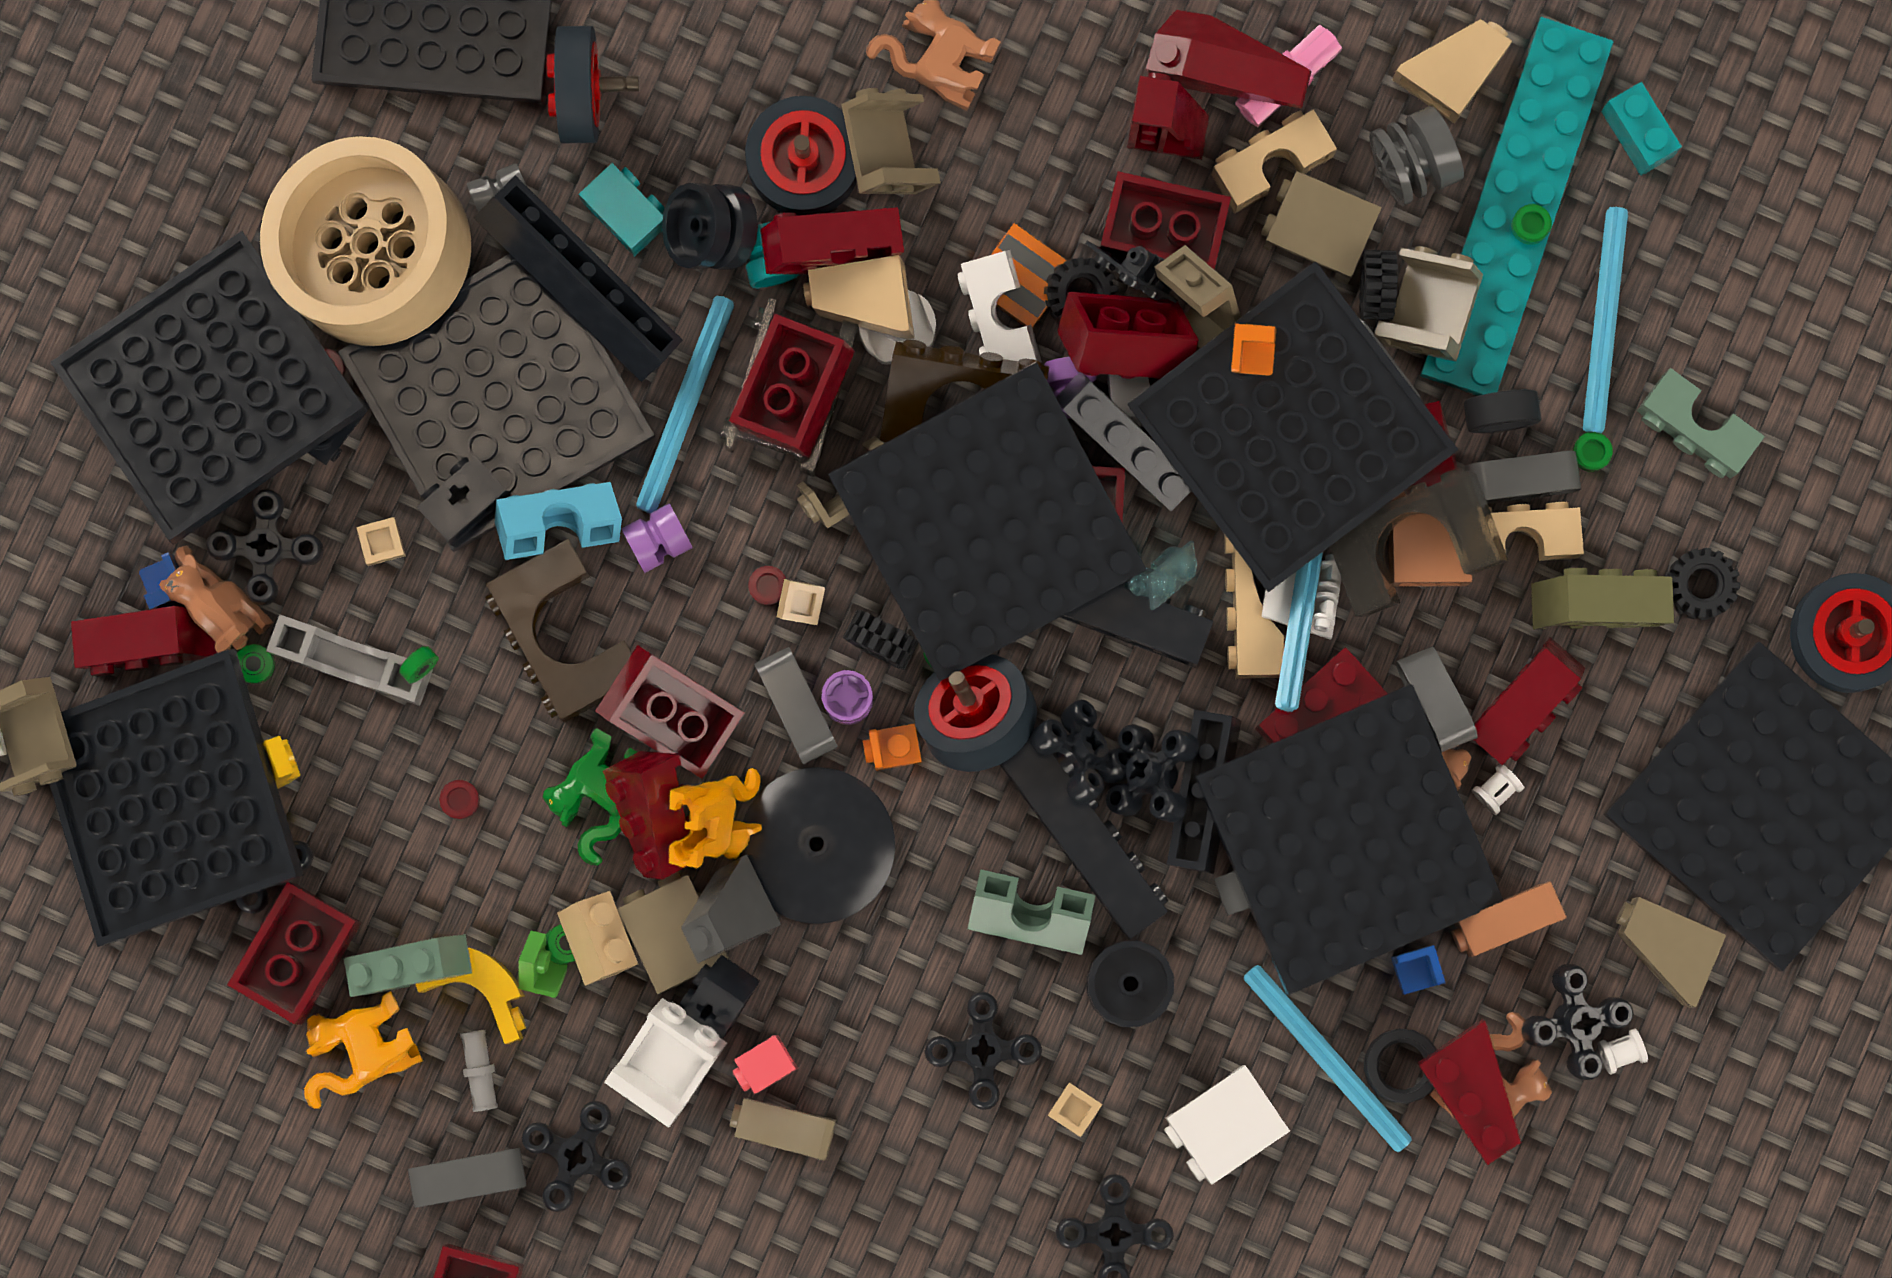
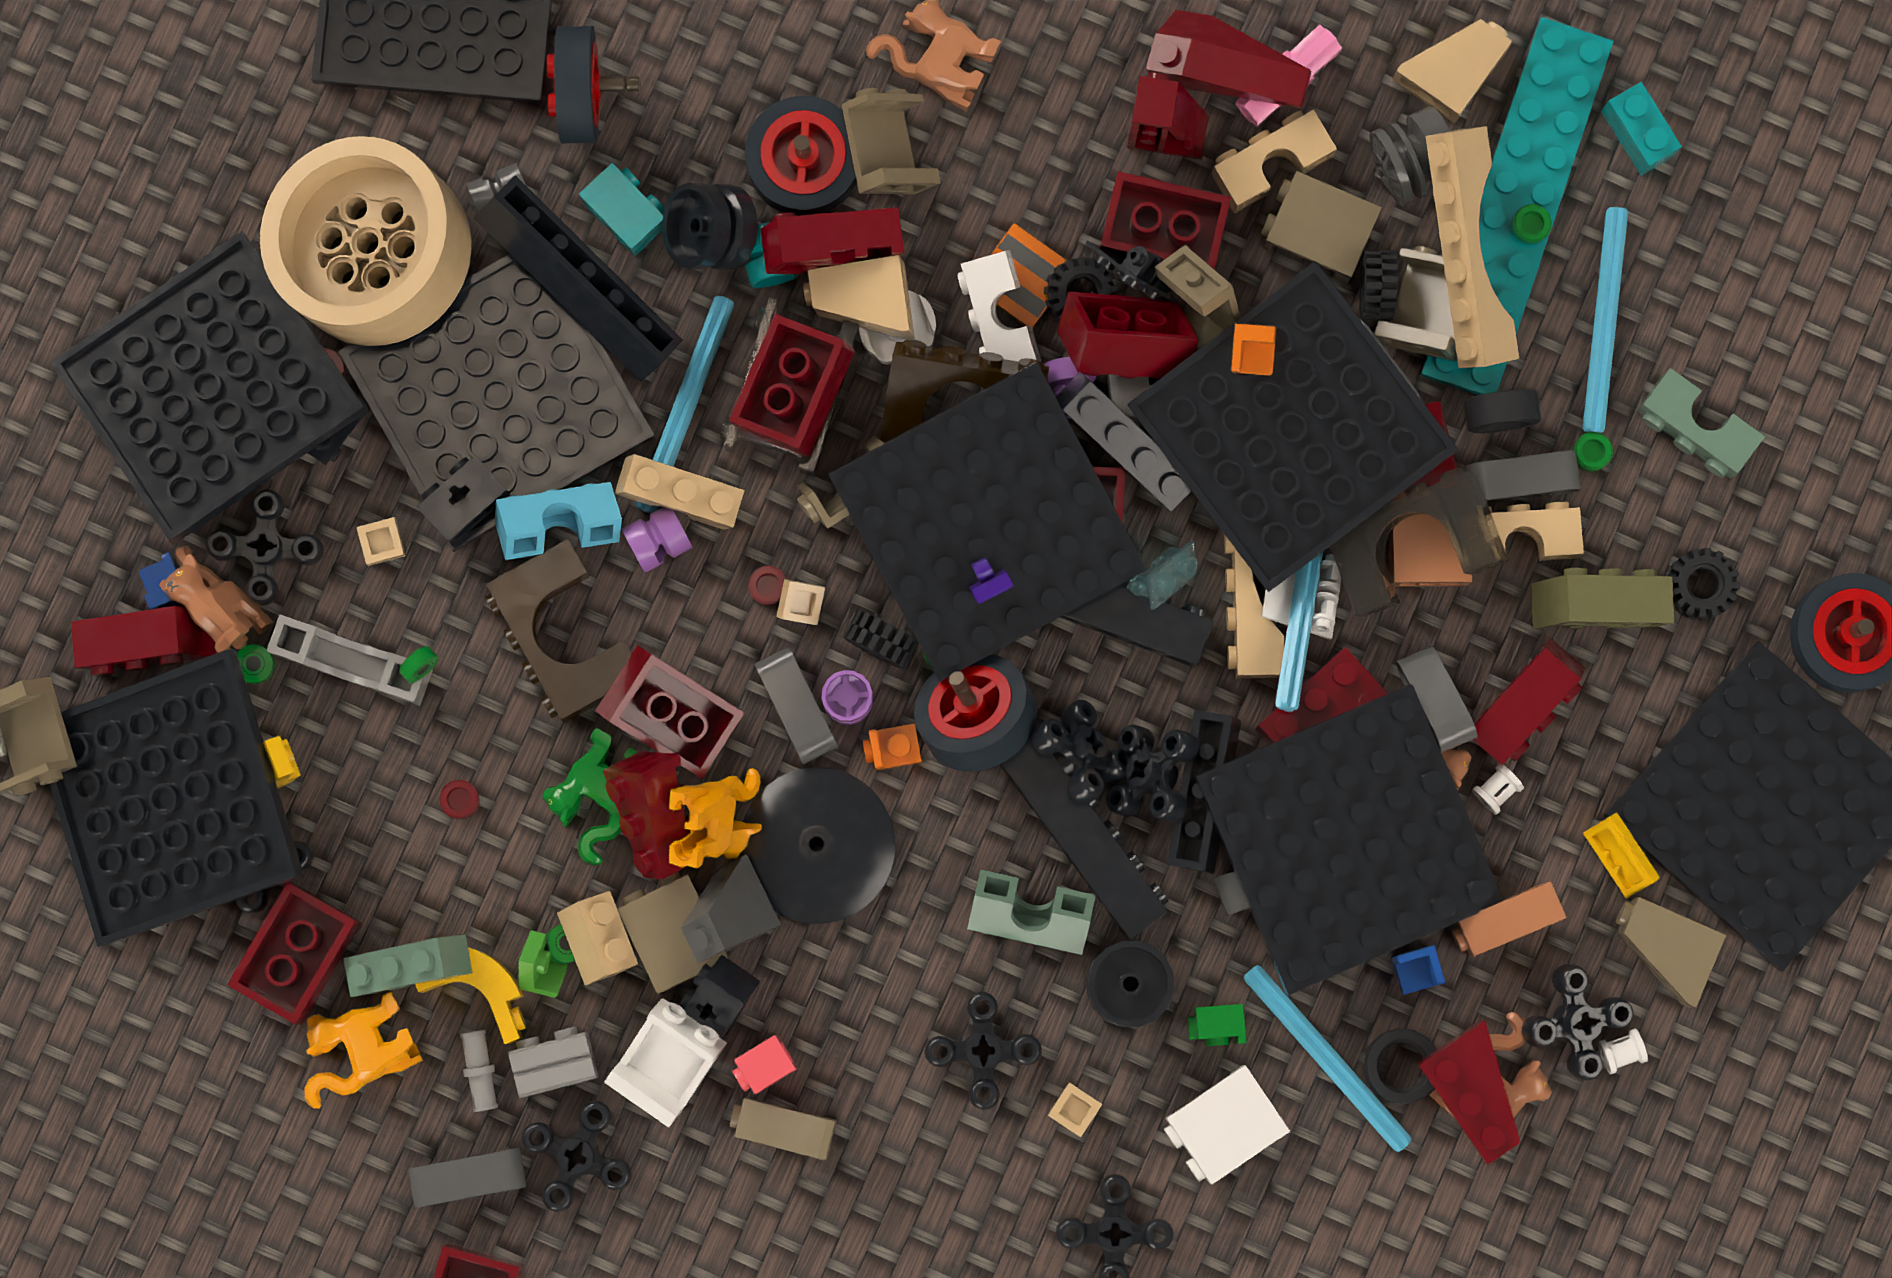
(553, 1063): none -> light grey brick
(679, 490): none -> tan arch
(989, 583): none -> dark purple tile
(1217, 1024): none -> green brick
(1459, 172): none -> tan arch
(1621, 855): none -> yellow plate

